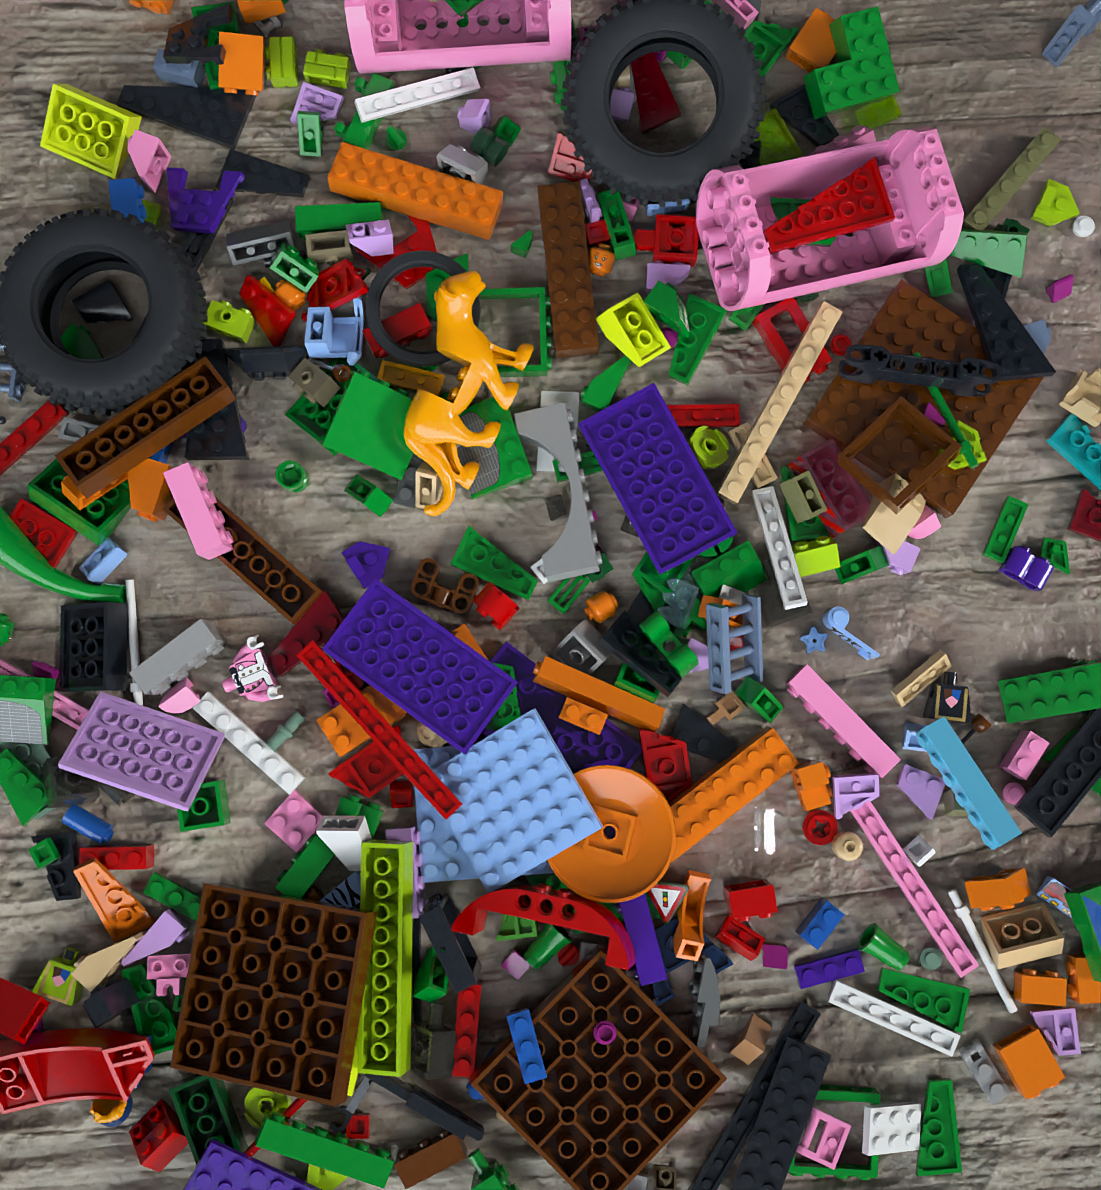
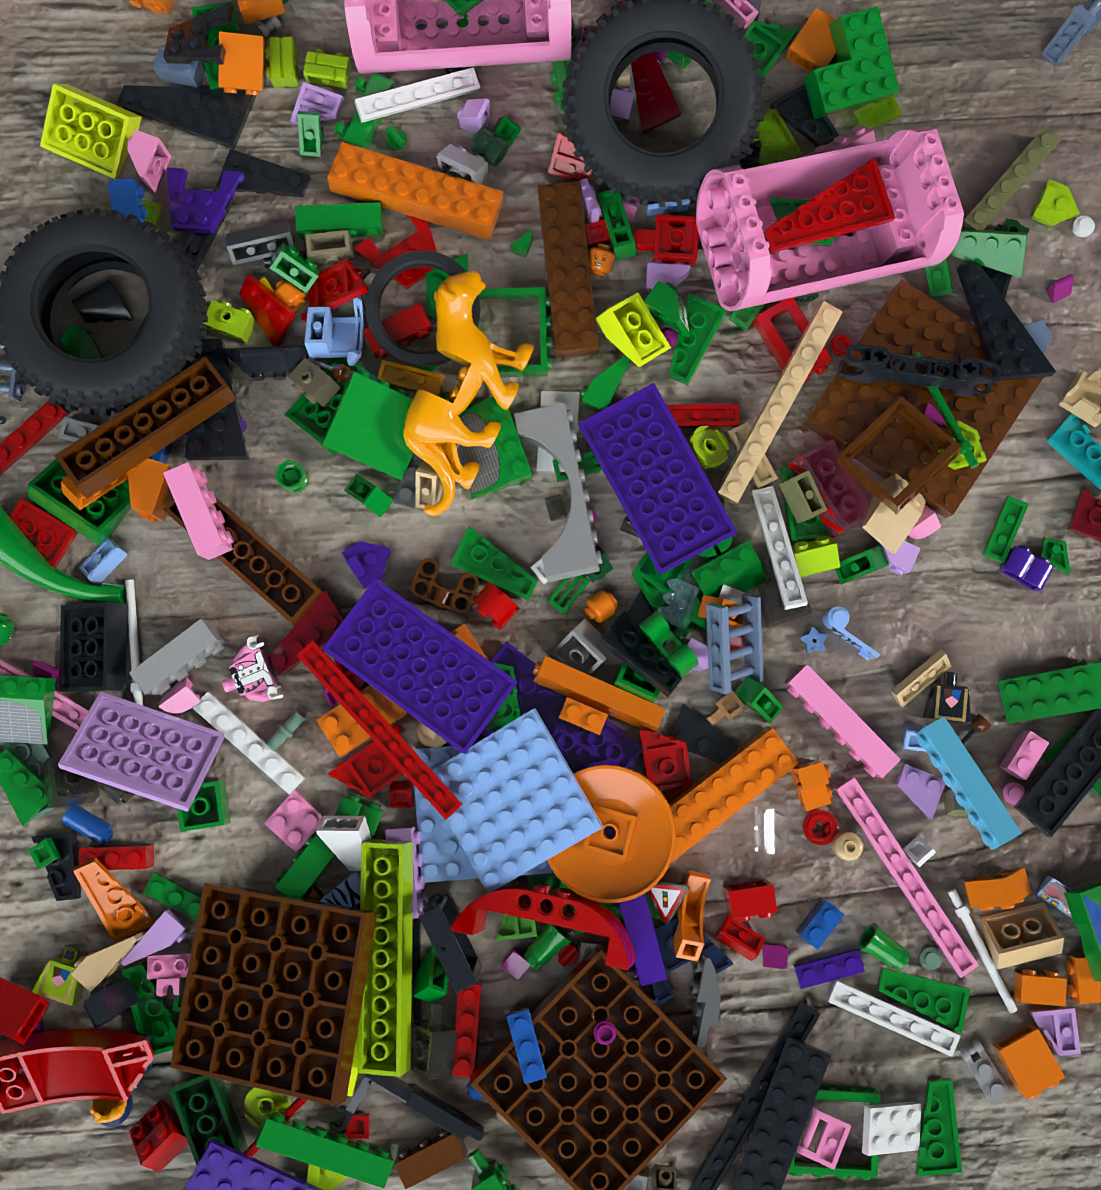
(372, 237): lavender slope -> none
(751, 1040): medium nougat slope -> none
(853, 791): lavender wing -> none

